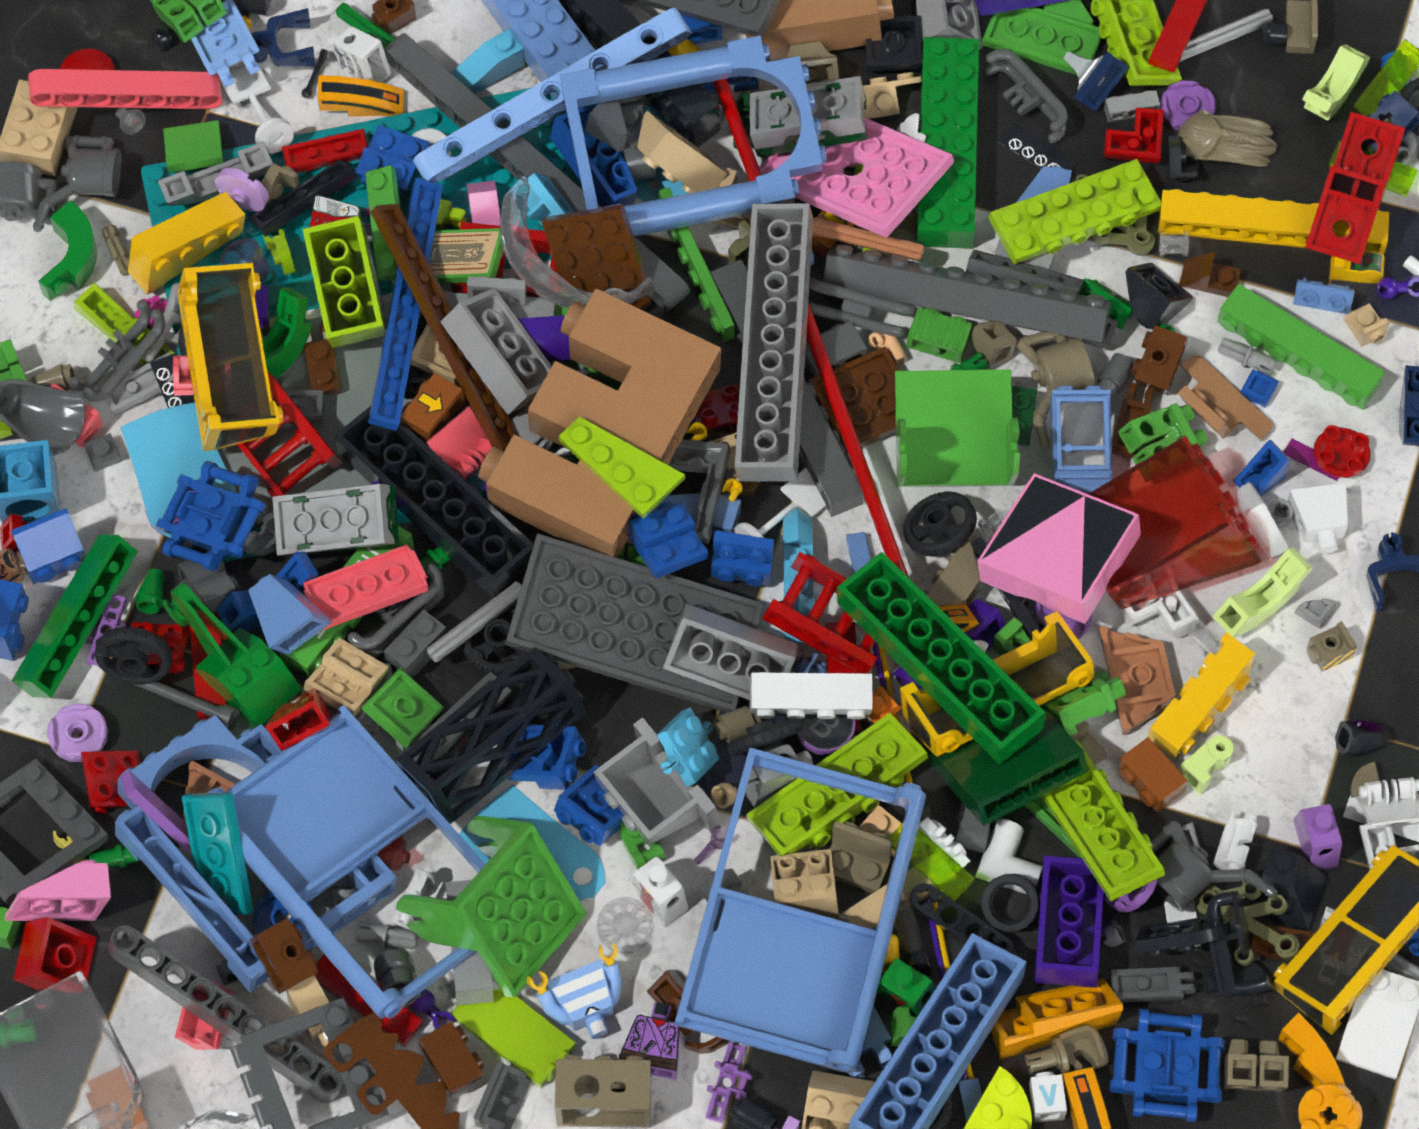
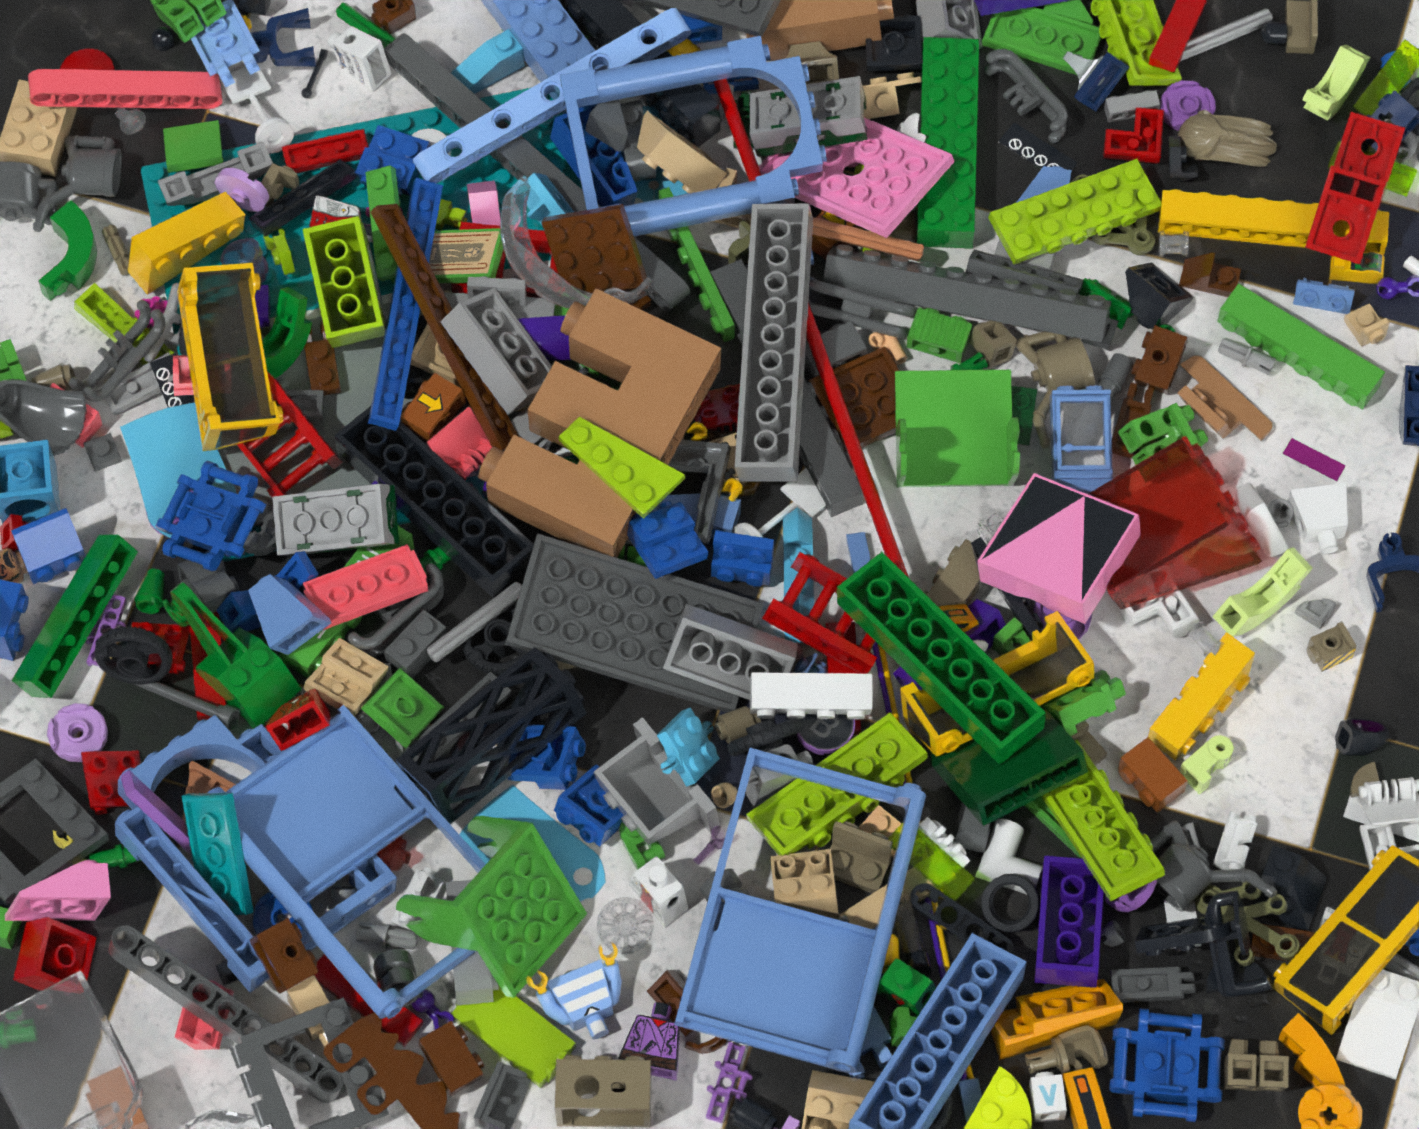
(359, 96): light orange slope -> none
(883, 704): orange plate -> none
(939, 524): black wheel -> none
(1144, 674): nougat wing -> none
(1259, 388): blue tile -> none
(1264, 469): blue slope -> none
(1319, 832): medium lavender torso -> none
(1342, 451): red dish -> none

